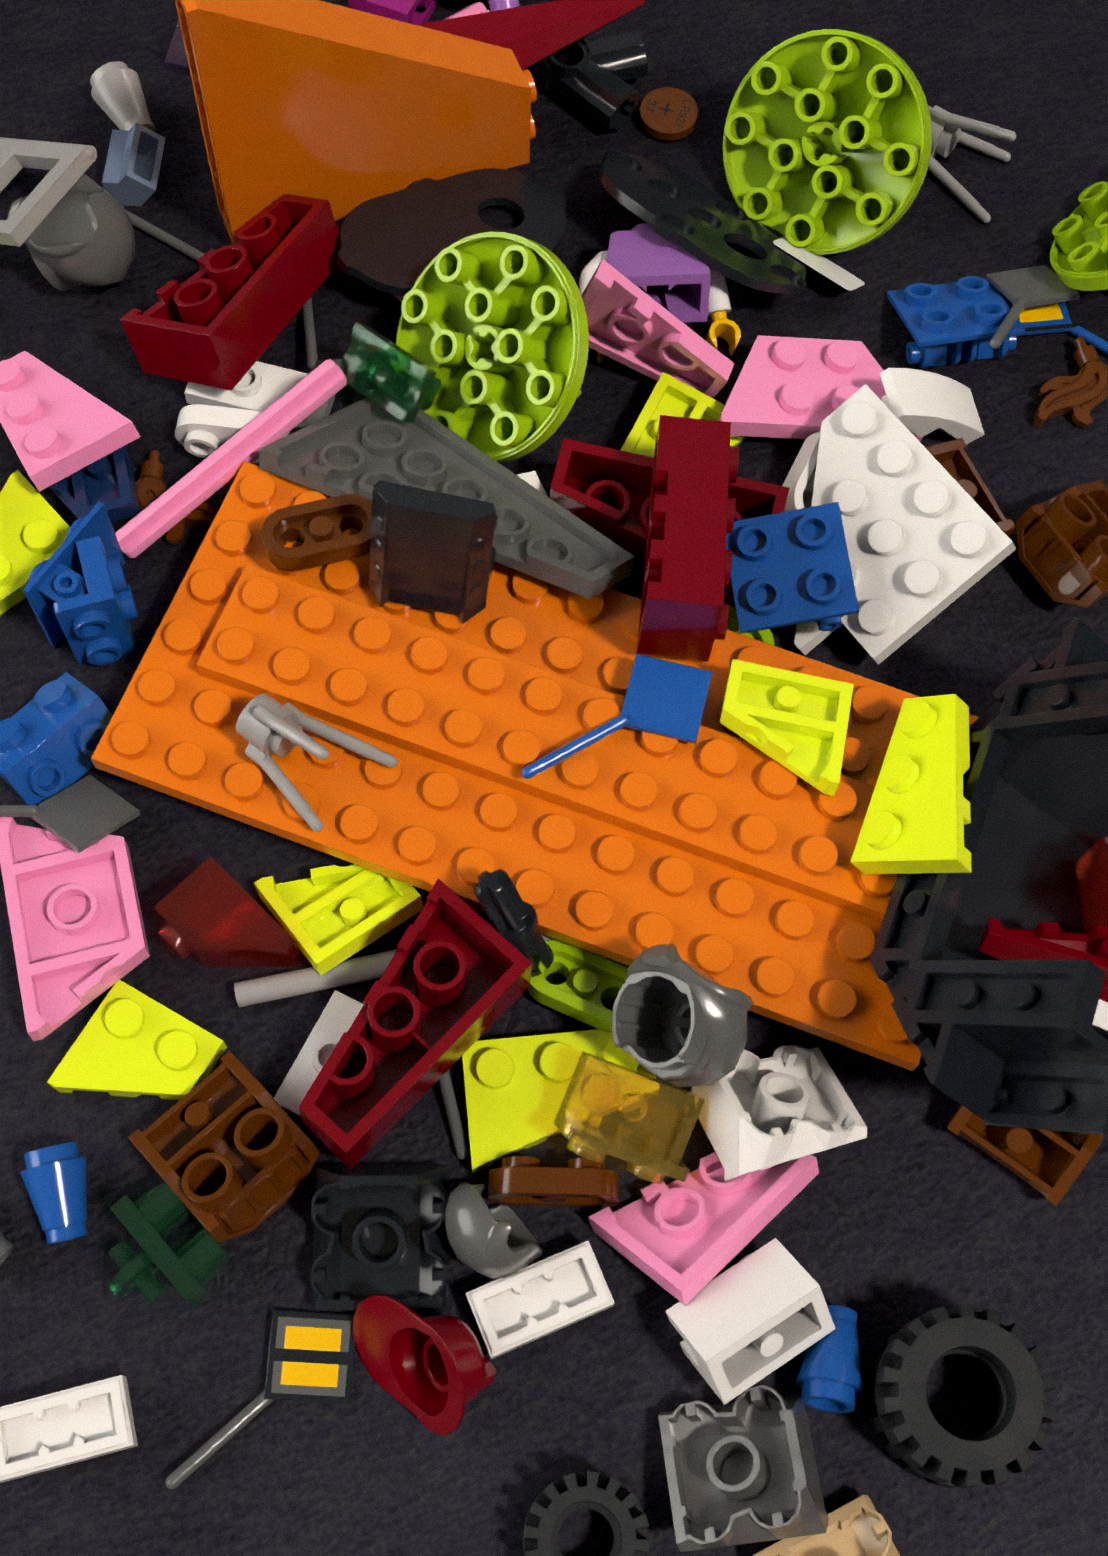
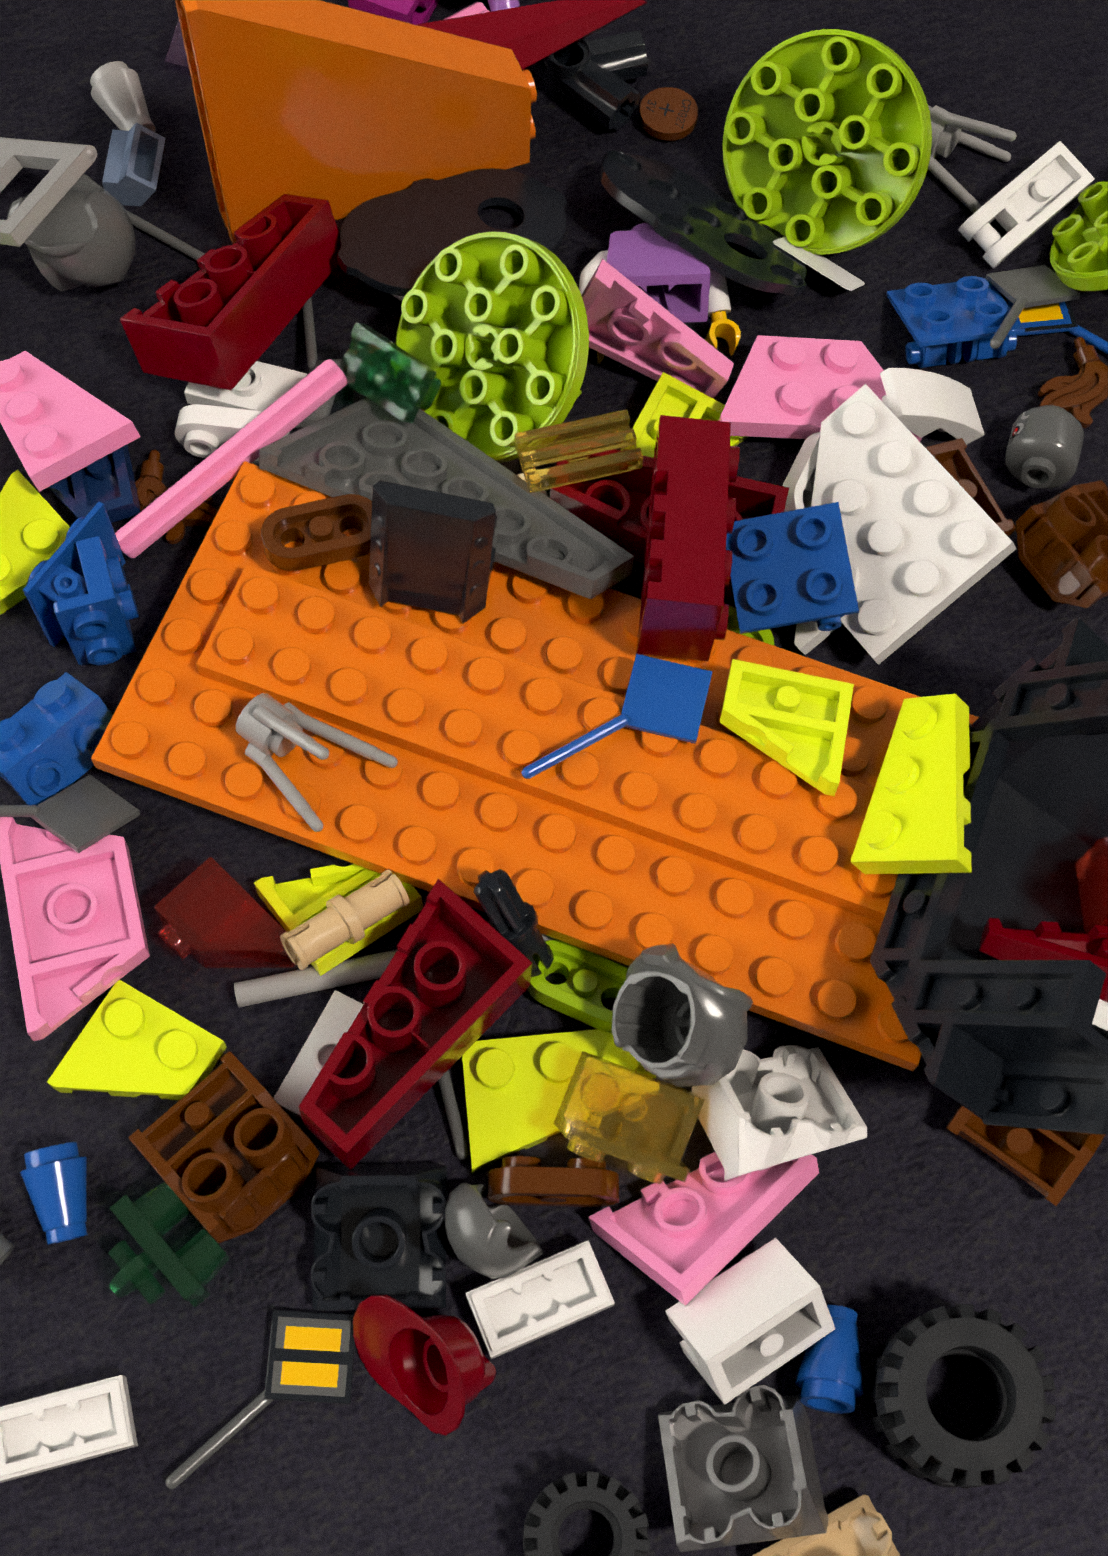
(344, 919): none -> tan pin
(576, 442): none -> clear yellow tile
(1027, 203): none -> white plate
(1044, 444): none -> dark grey head

